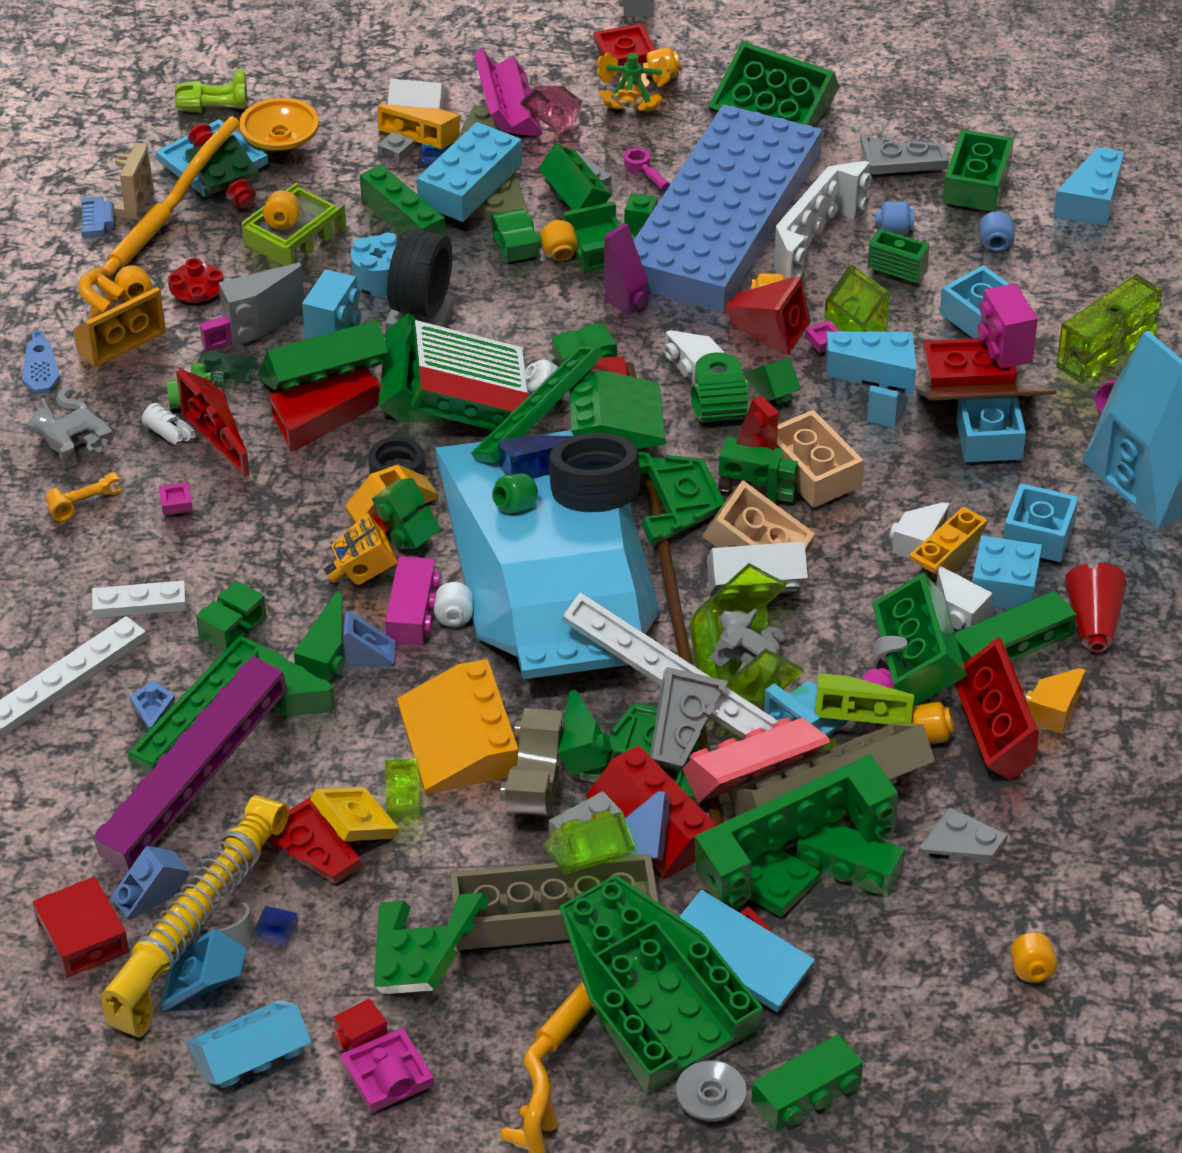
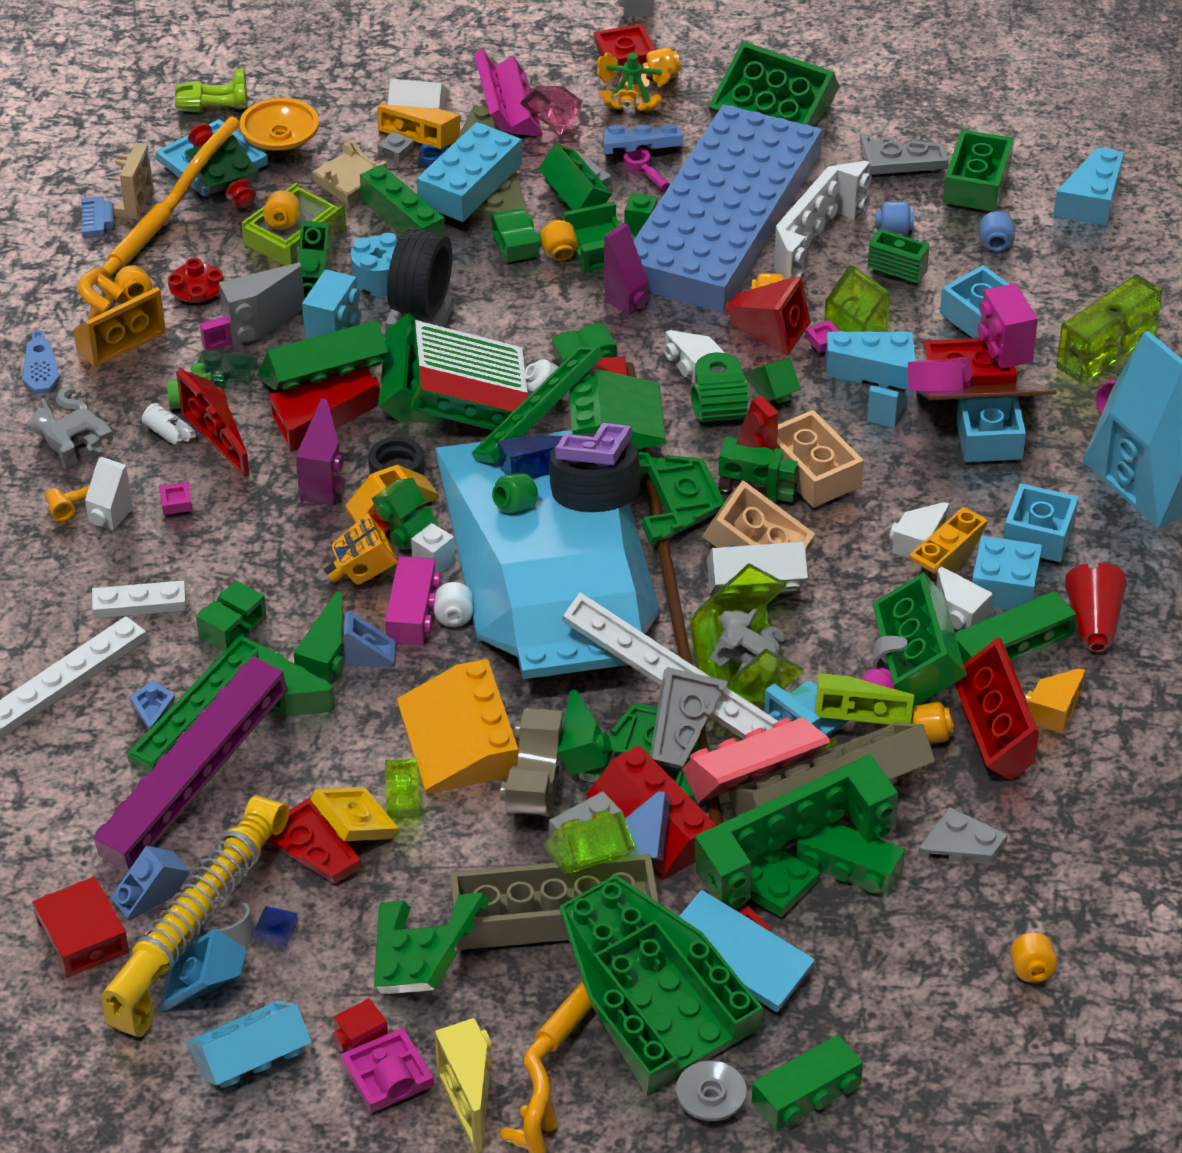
(108, 494): none -> white slope
(314, 252): none -> green slope
(319, 460): none -> magenta slope
(342, 173): none -> tan piece
(434, 544): none -> white brick
(464, 1074): none -> light yellow slope
(601, 449): none -> medium lavender plate
(632, 138): none -> medium blue wing
(939, 375): none -> dark pink brick

